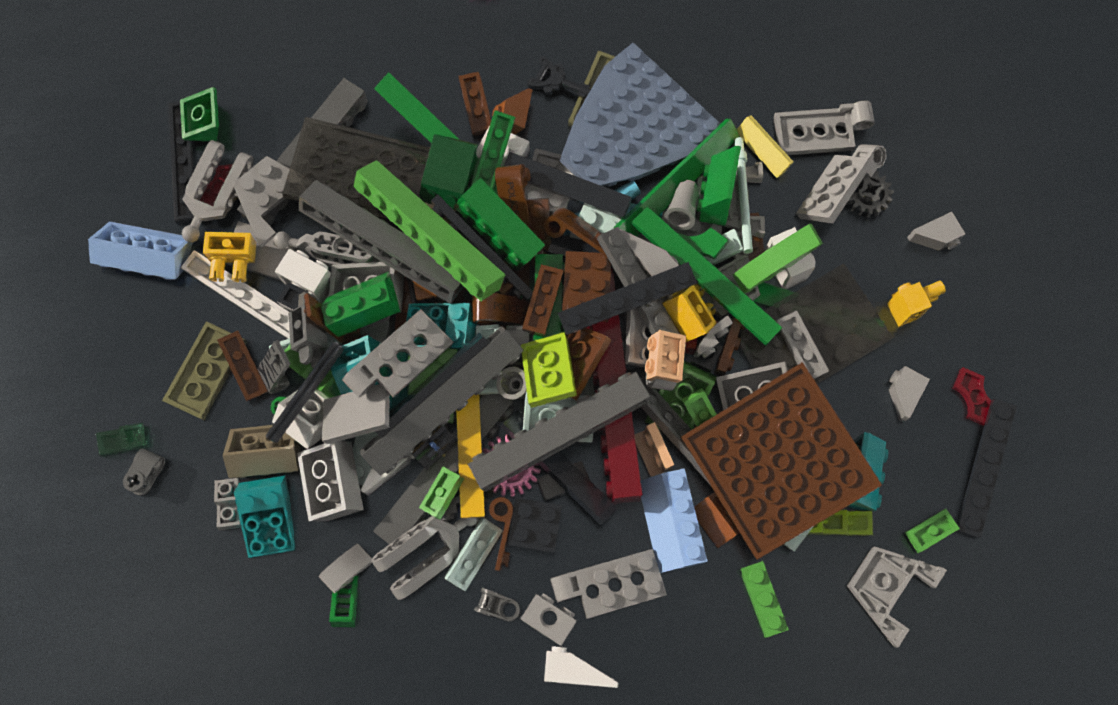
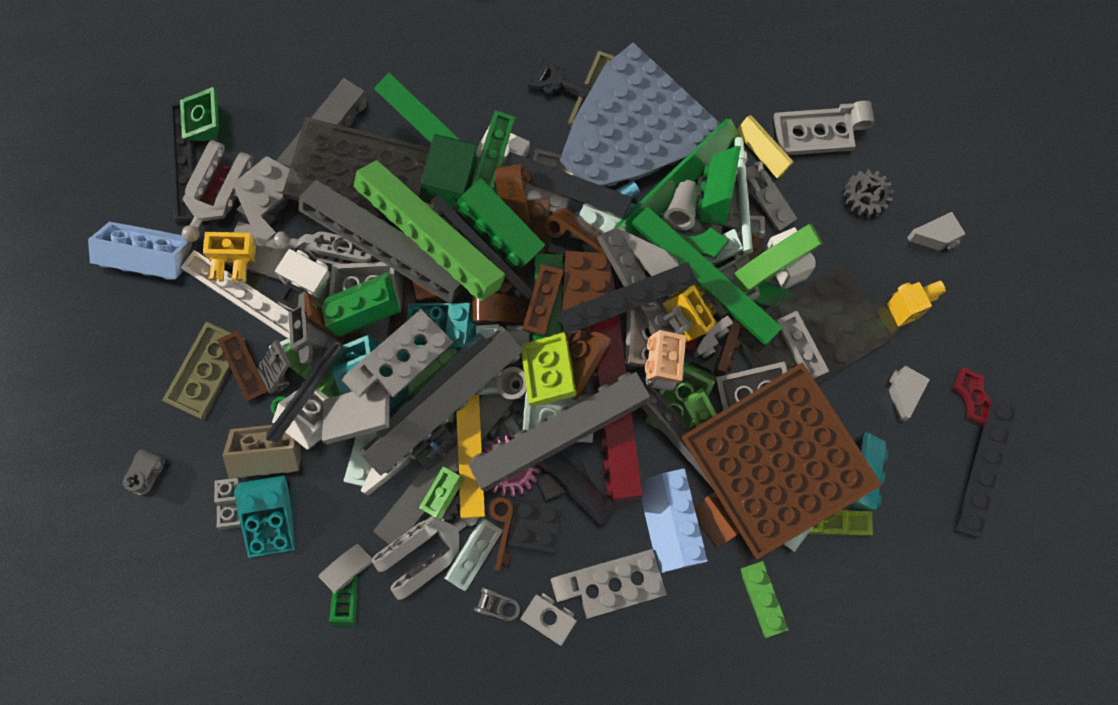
(121, 440): clear green slope -> none
(330, 481): light grey brick -> none
(475, 102): reddish brown plate -> none
(517, 107): dark orange slope -> none
(568, 668): white slope -> none
(653, 450): light nougat bracket -> none
(676, 312): none -> dark grey bush
(771, 201): none -> light grey hinge
(829, 195): light grey hinge -> none
(882, 581): light grey wing -> none
(932, 530): bright green plate -> none

